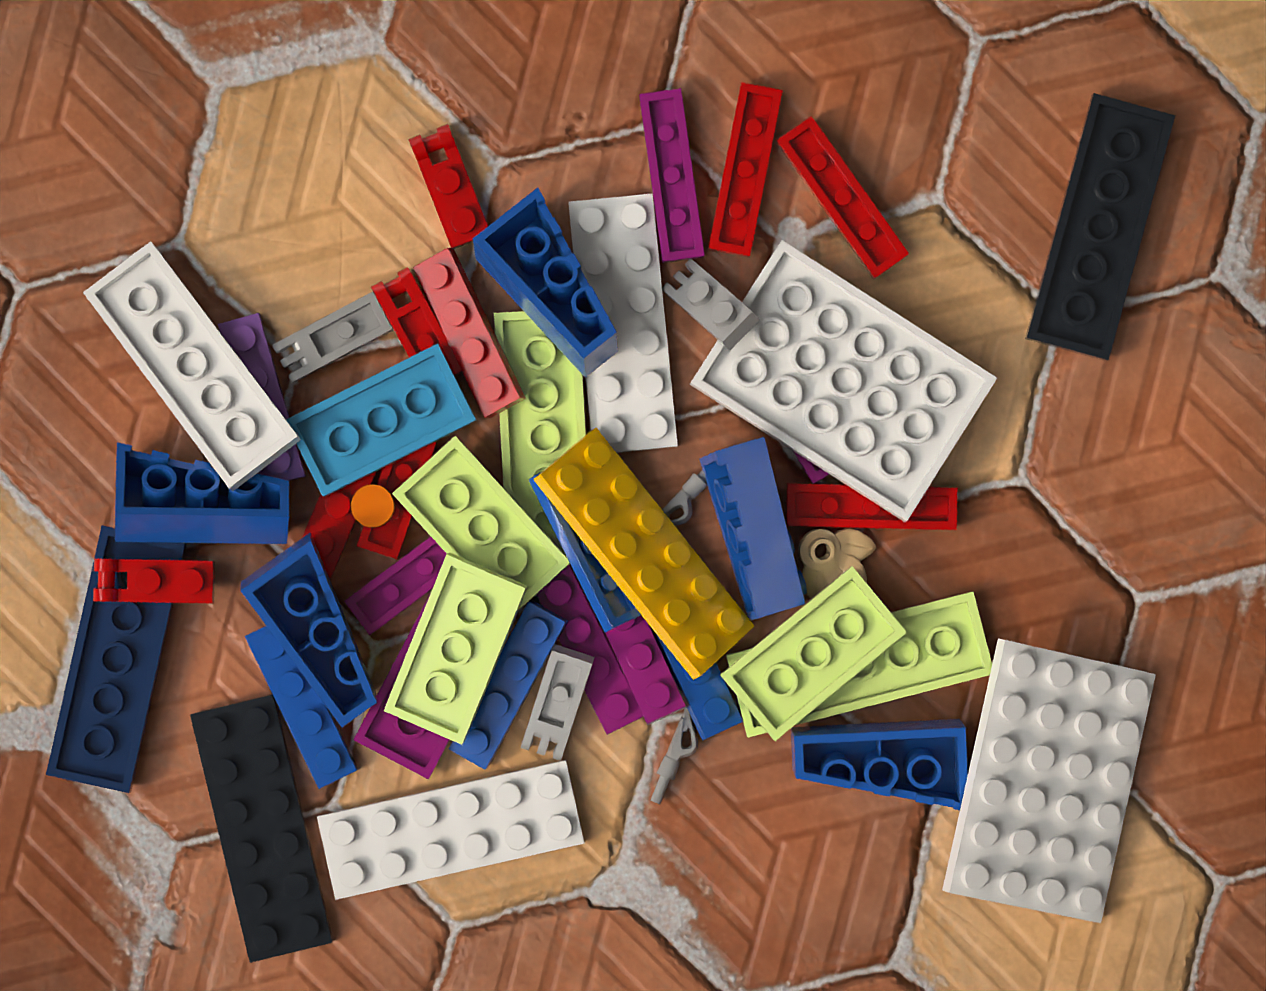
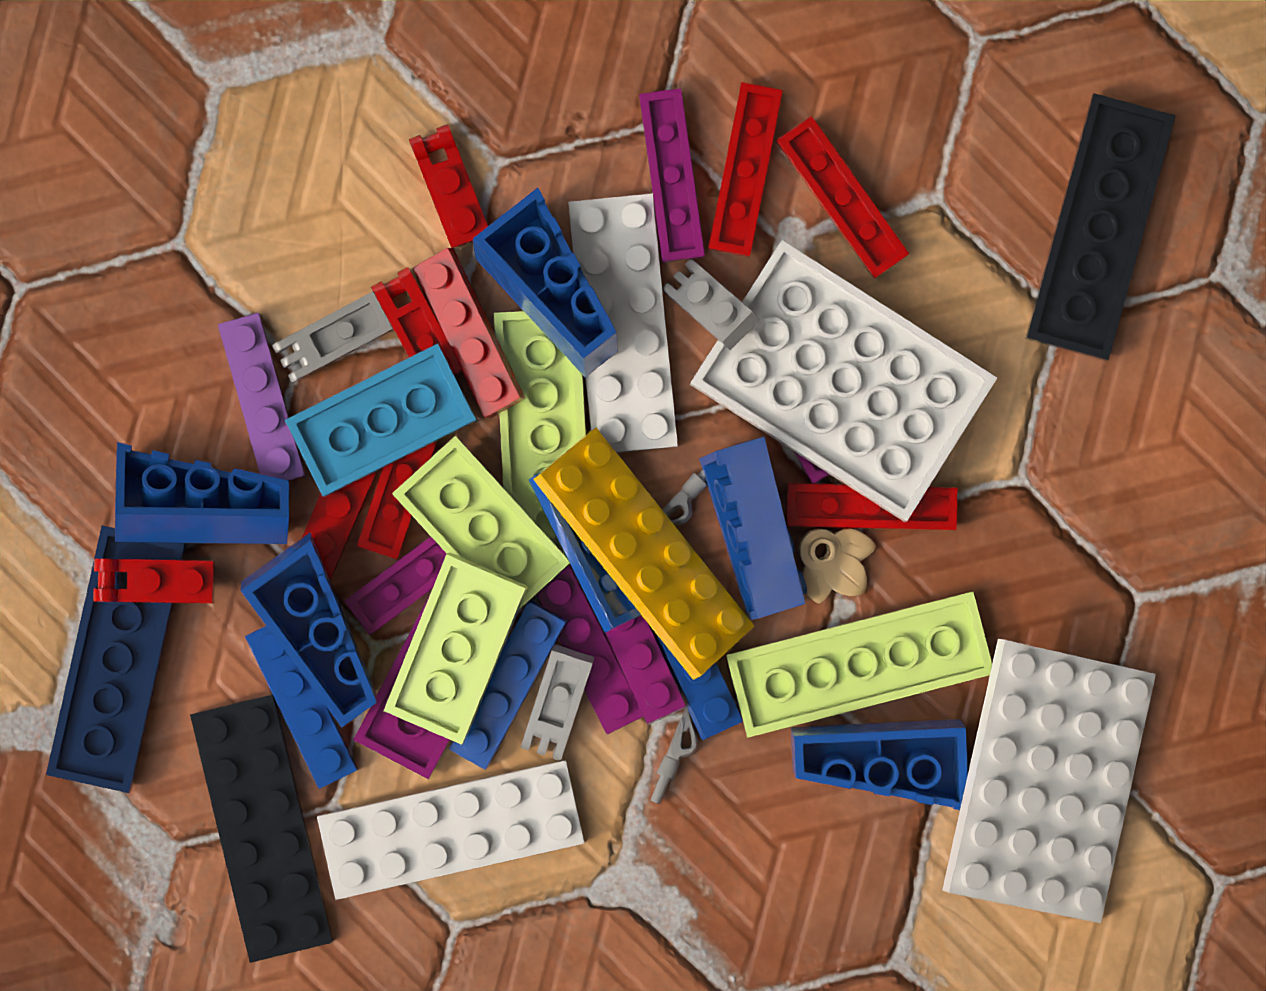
(191, 366): white plate -> none
(372, 506): orange tile -> none
(813, 653): yellowish green plate -> none

